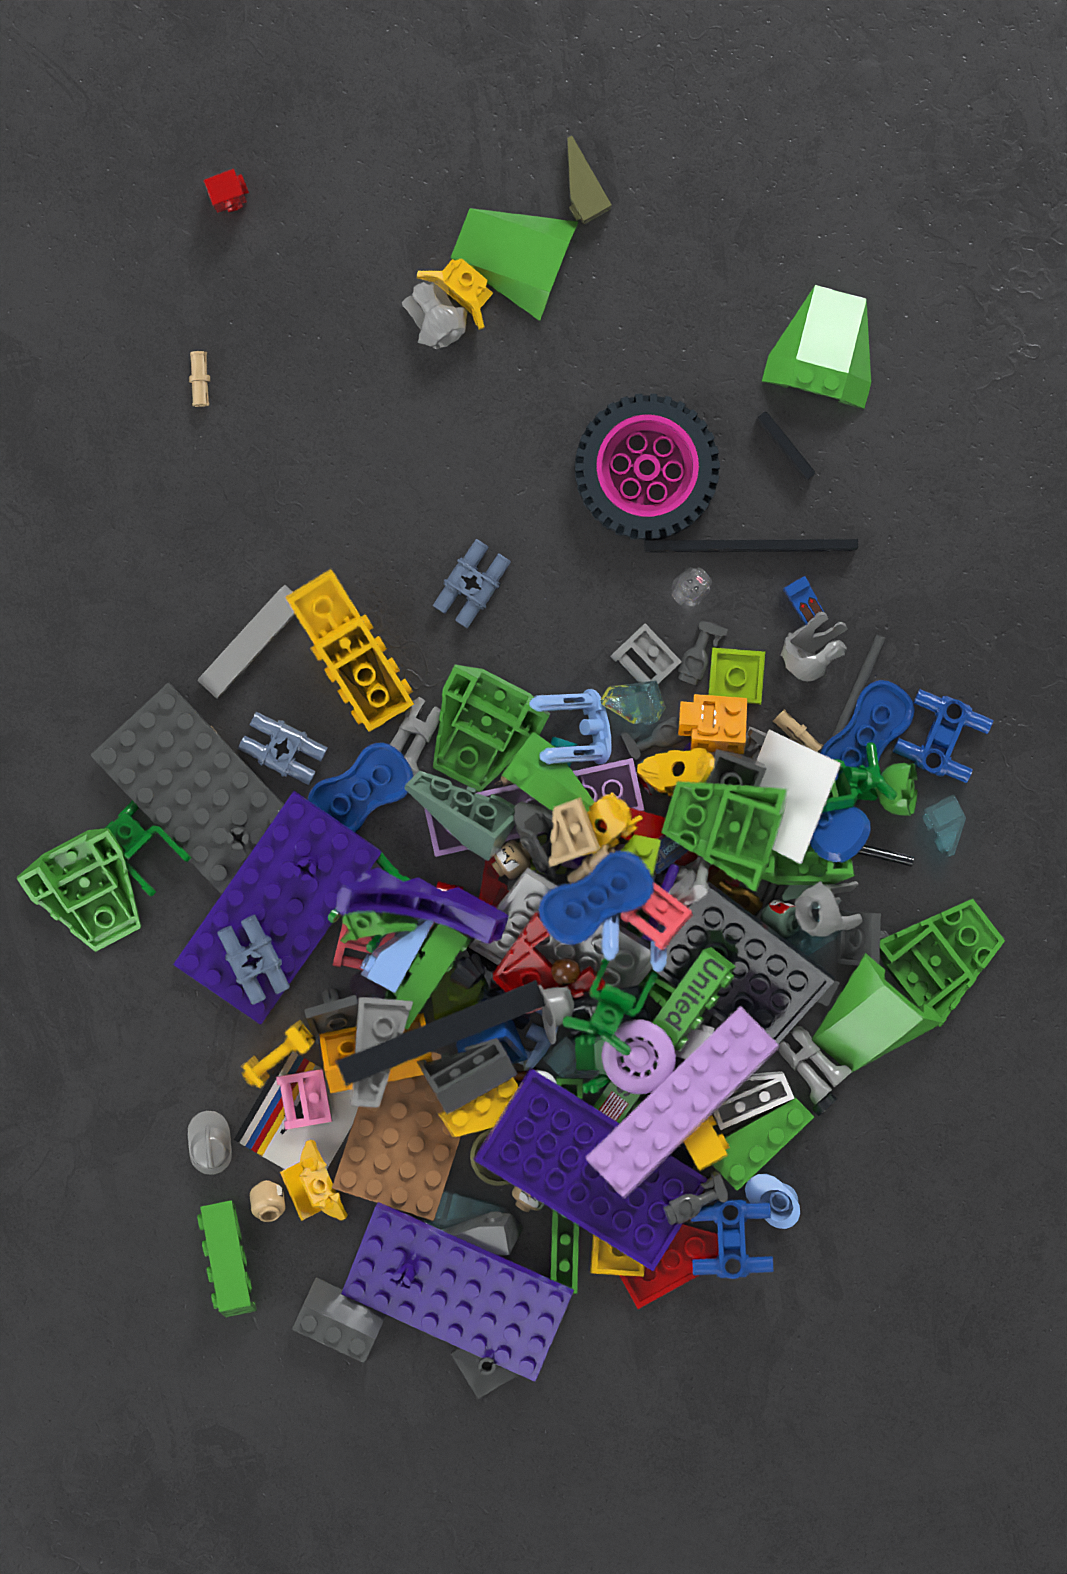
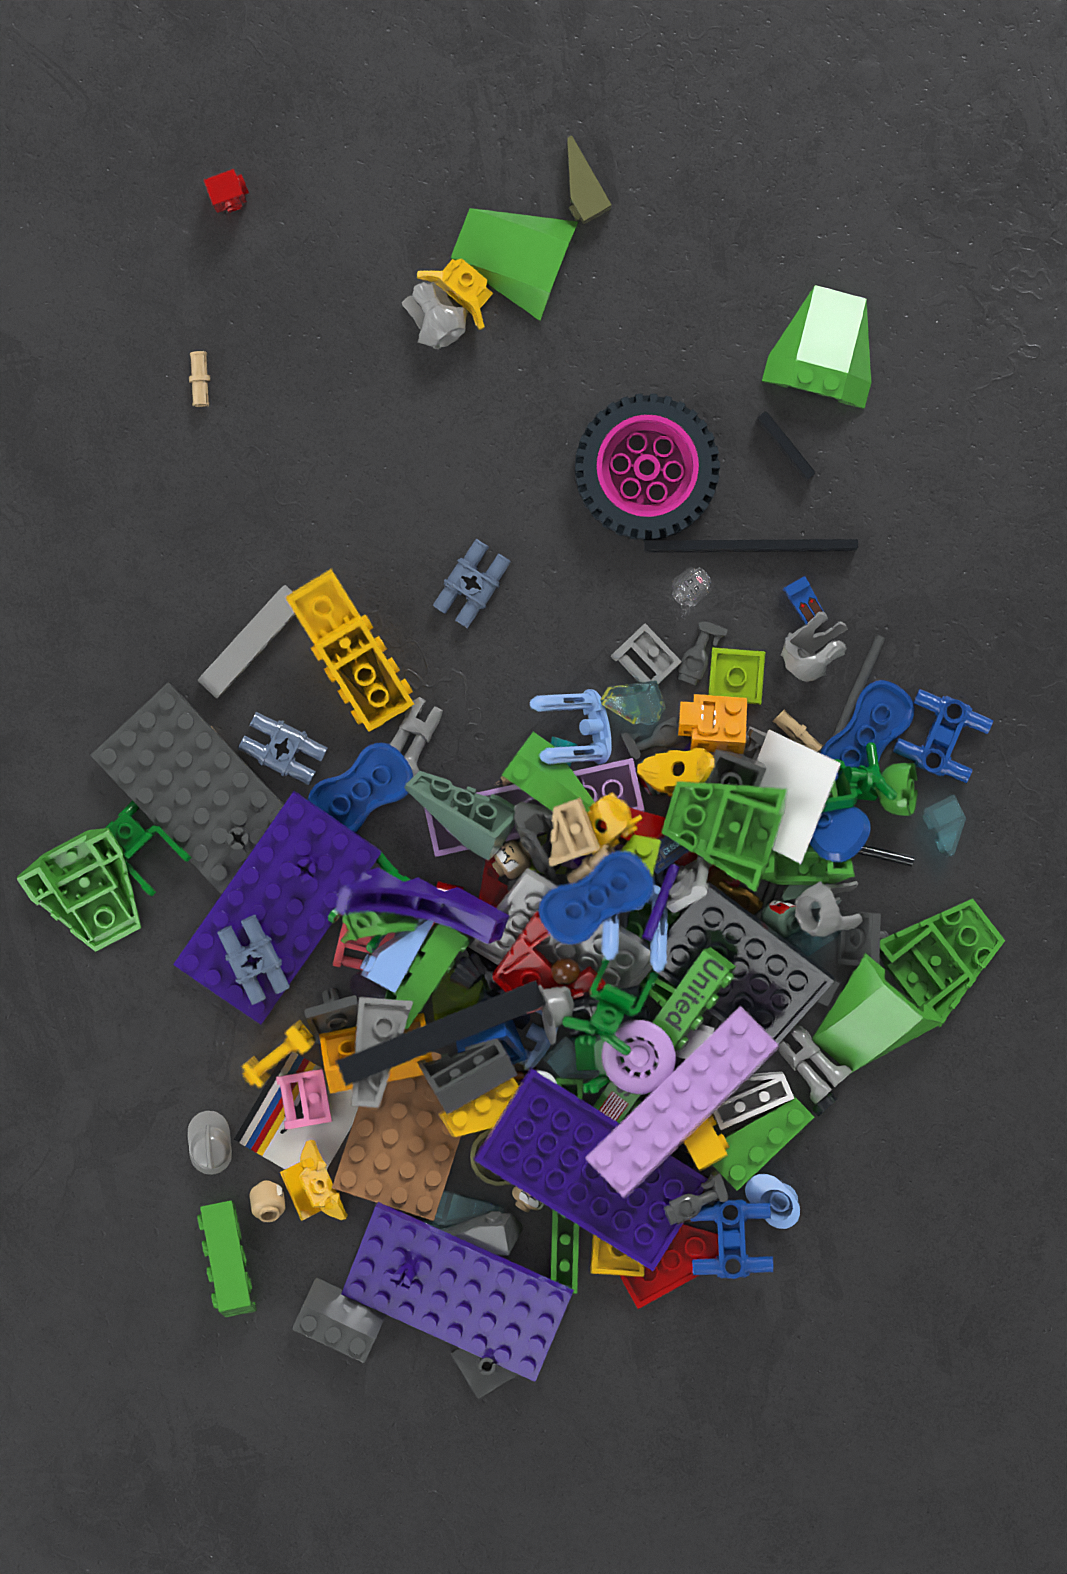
(482, 726): bright green wedge -> none
(664, 910): coral plate -> none

